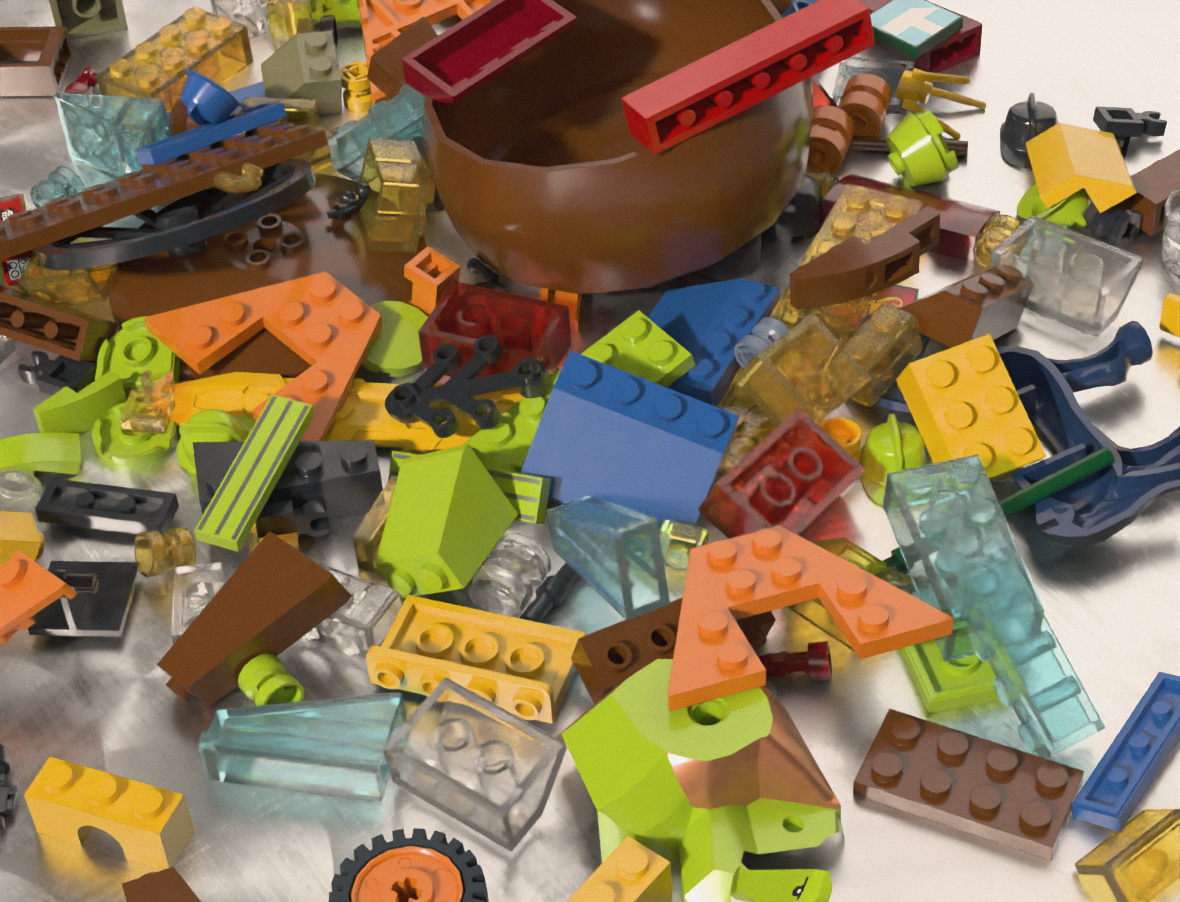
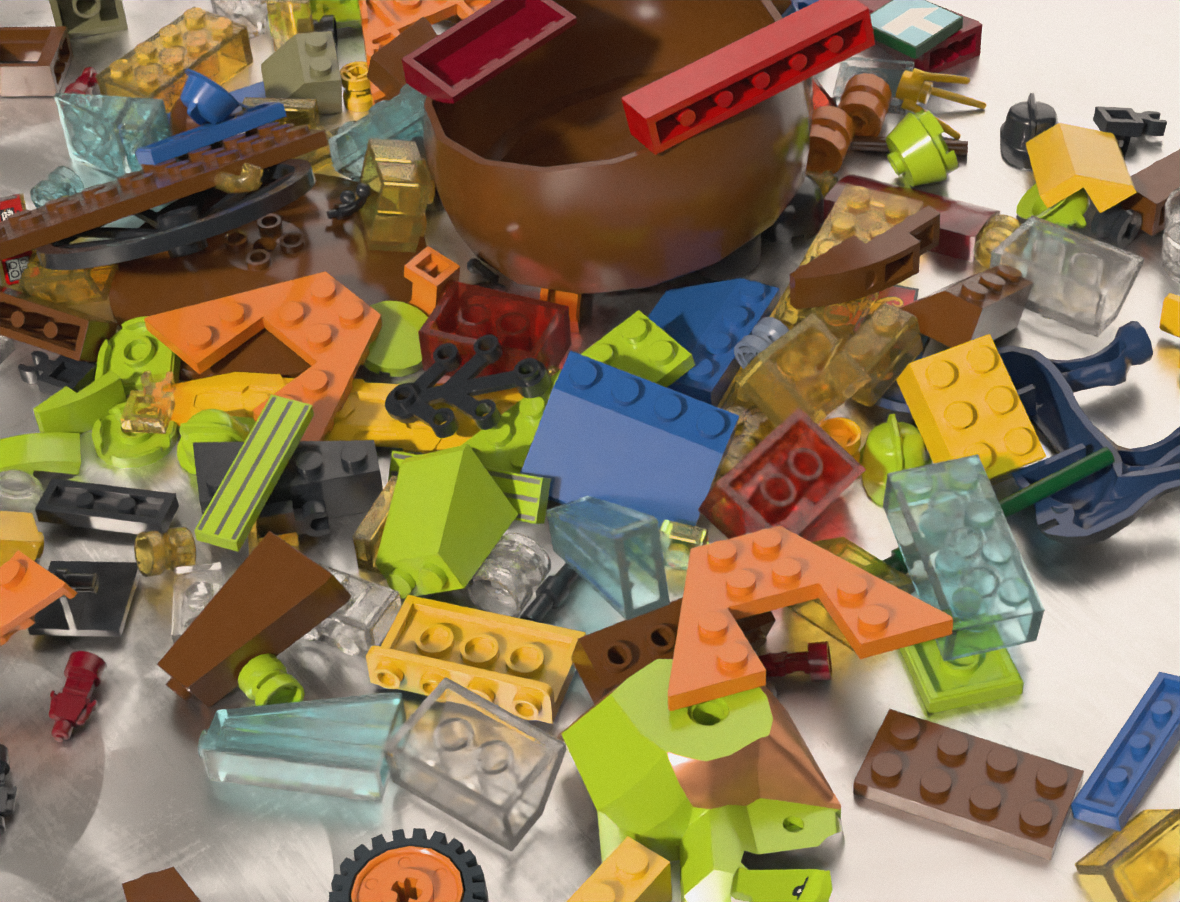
(73, 705): none -> dark red piece
(143, 818): yellow arch -> none
(1023, 654): clear light blue brick -> none

